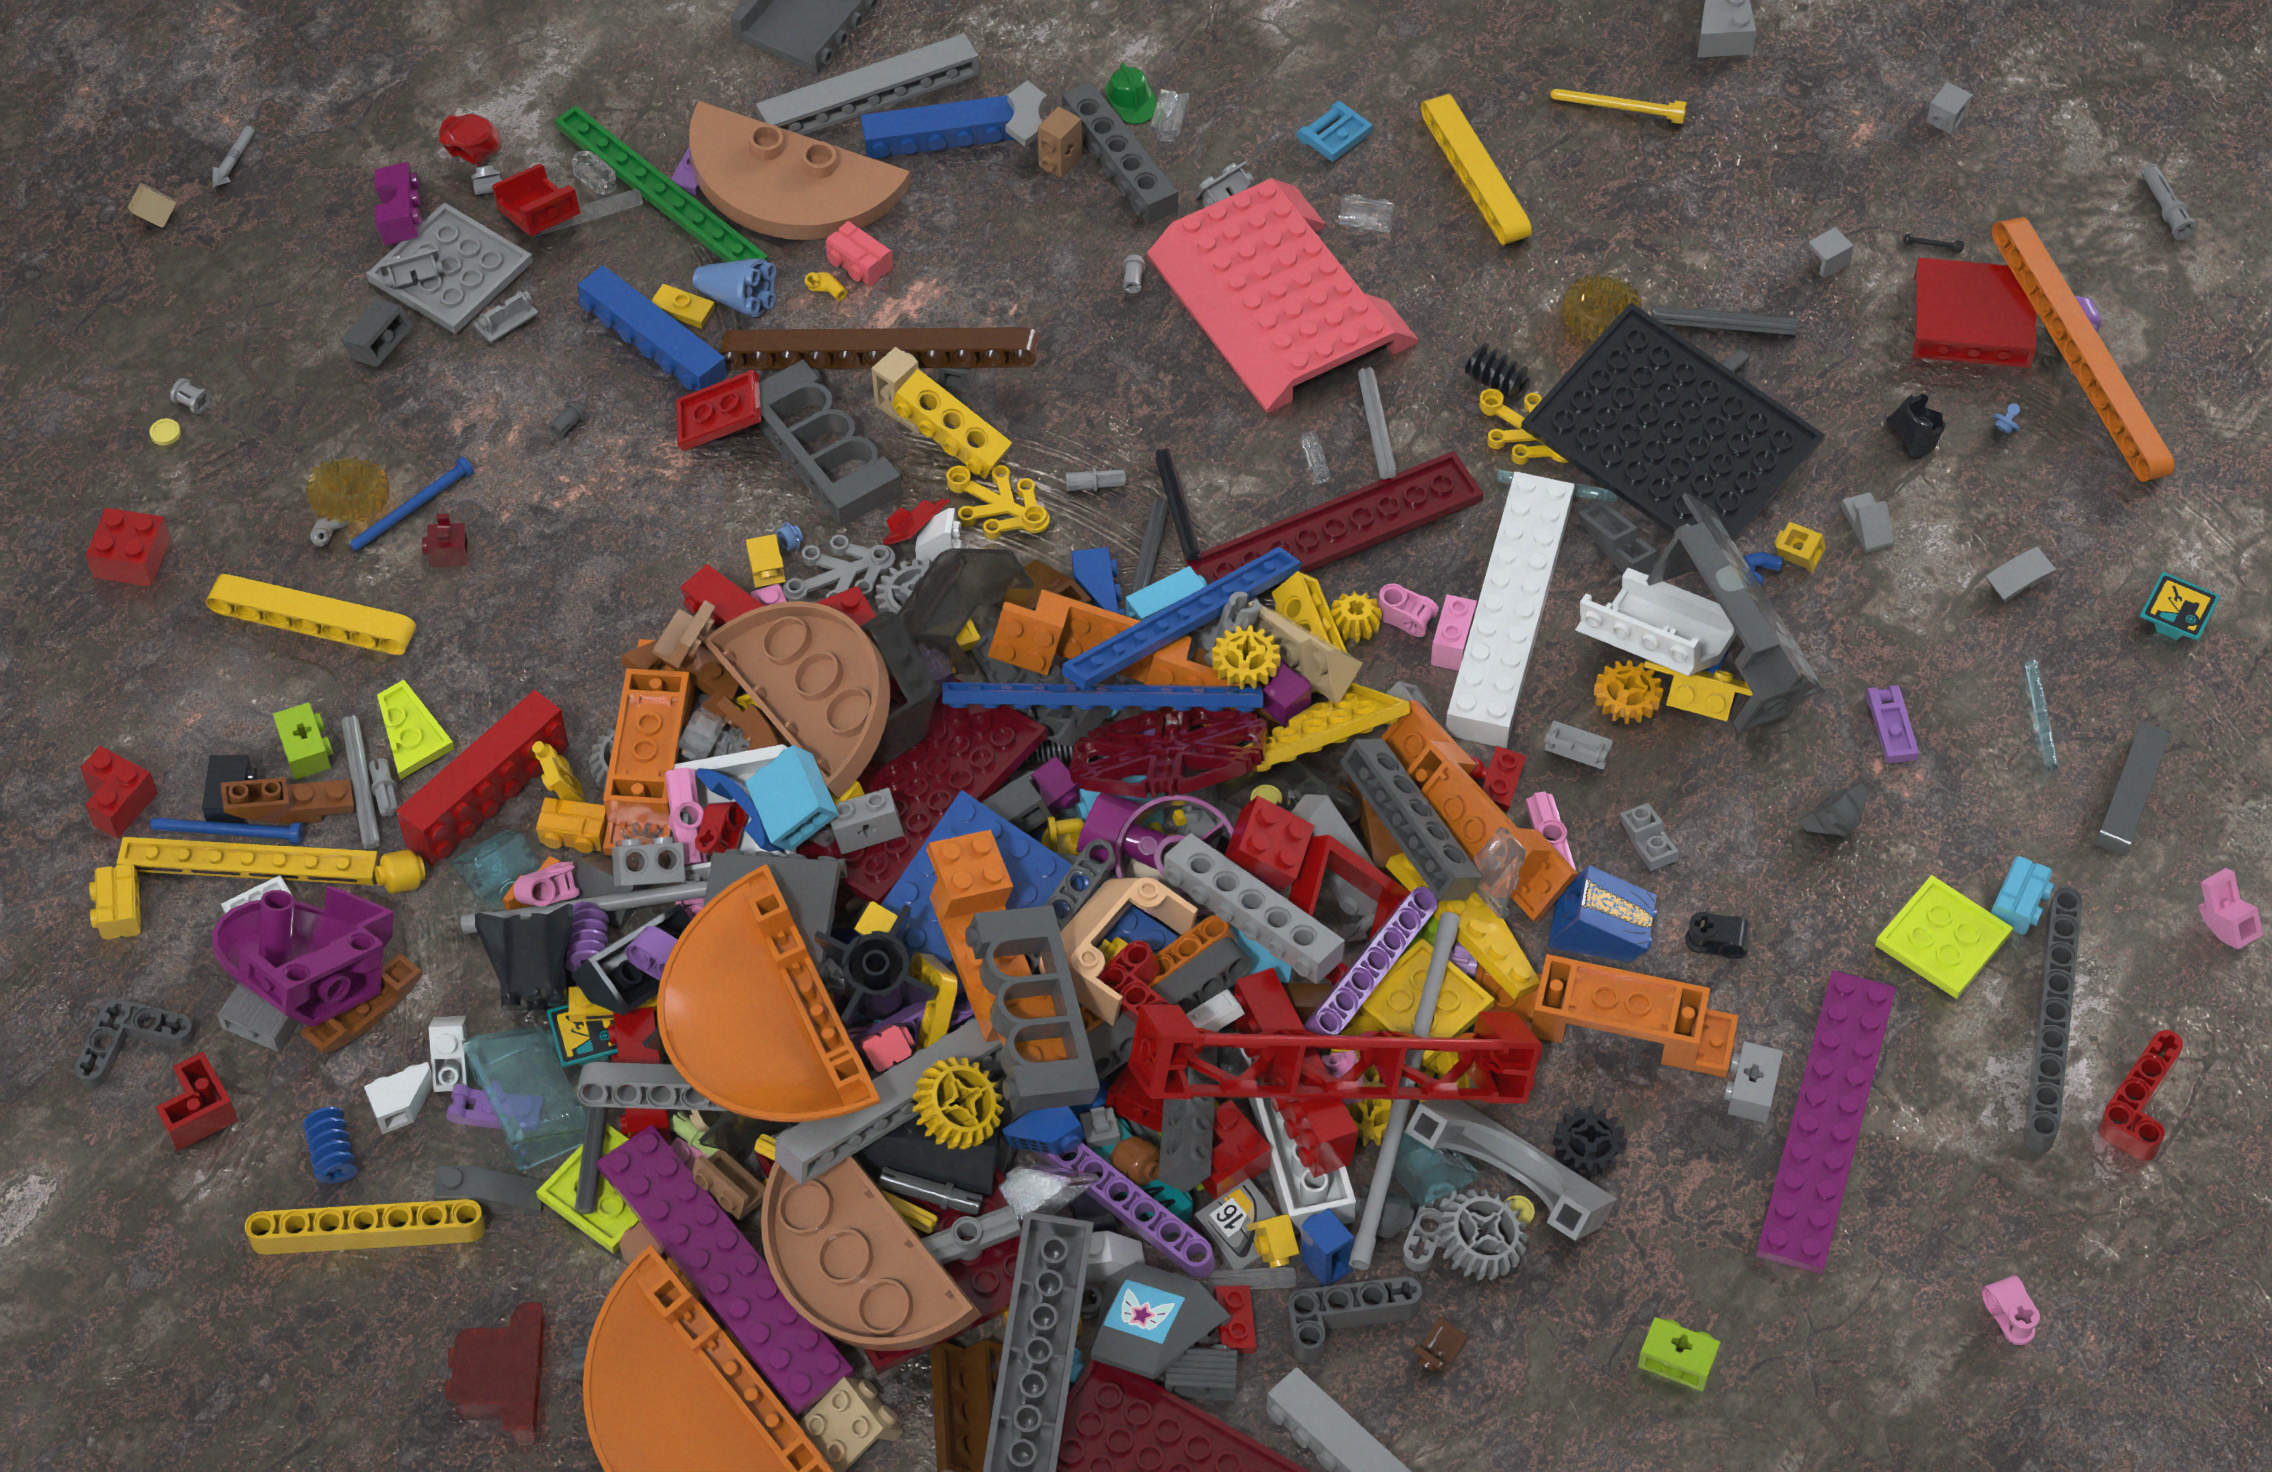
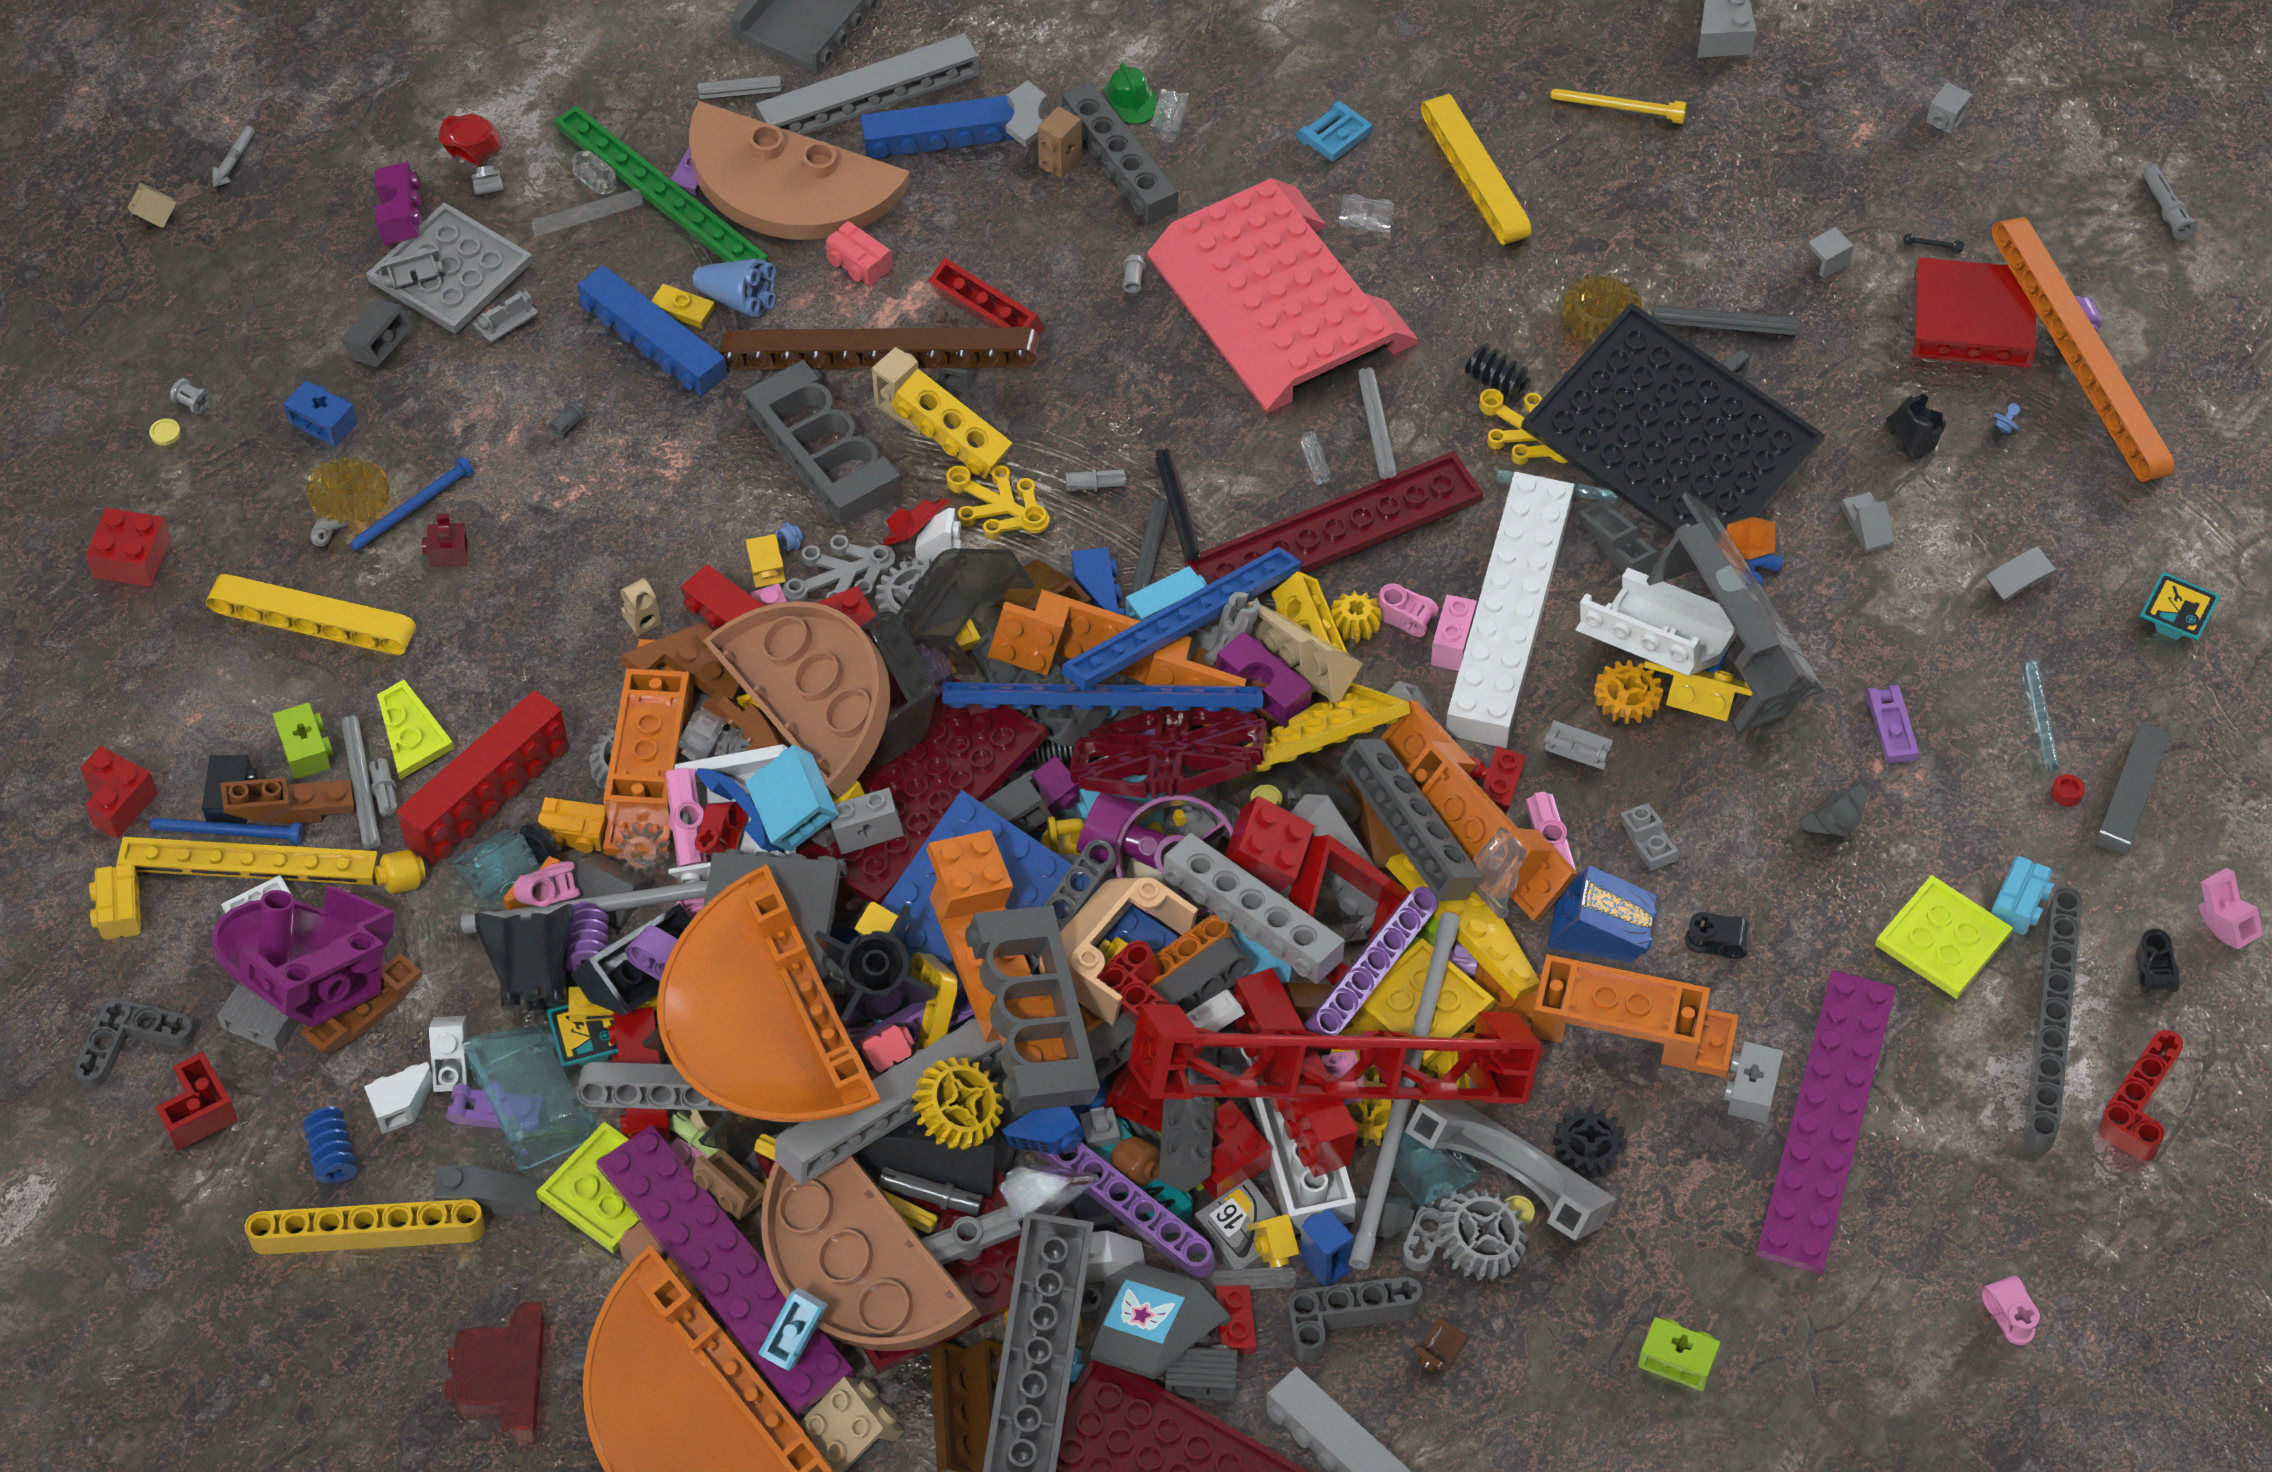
(320, 413): none -> blue brick
(535, 201): red panel -> none
(540, 842): none -> black gear
(558, 773): yellow plate -> none
(591, 1152): dark grey axle -> none
(639, 603): none -> tan leg
(648, 870): light grey brick -> none
(682, 634): medium nougat bracket -> none
(718, 410): red tile -> none
(739, 87): none -> light grey axle
(793, 1329): none -> medium azure brick
(825, 283): yellow arm -> none
(980, 298): none -> red brick
(1232, 178): light grey hinge -> none
(1232, 650): yellow gear -> none
(1753, 537): none -> orange panel
(1797, 536): yellow brick -> none
(2068, 790): none -> red tile
(2156, 968): none -> black piece

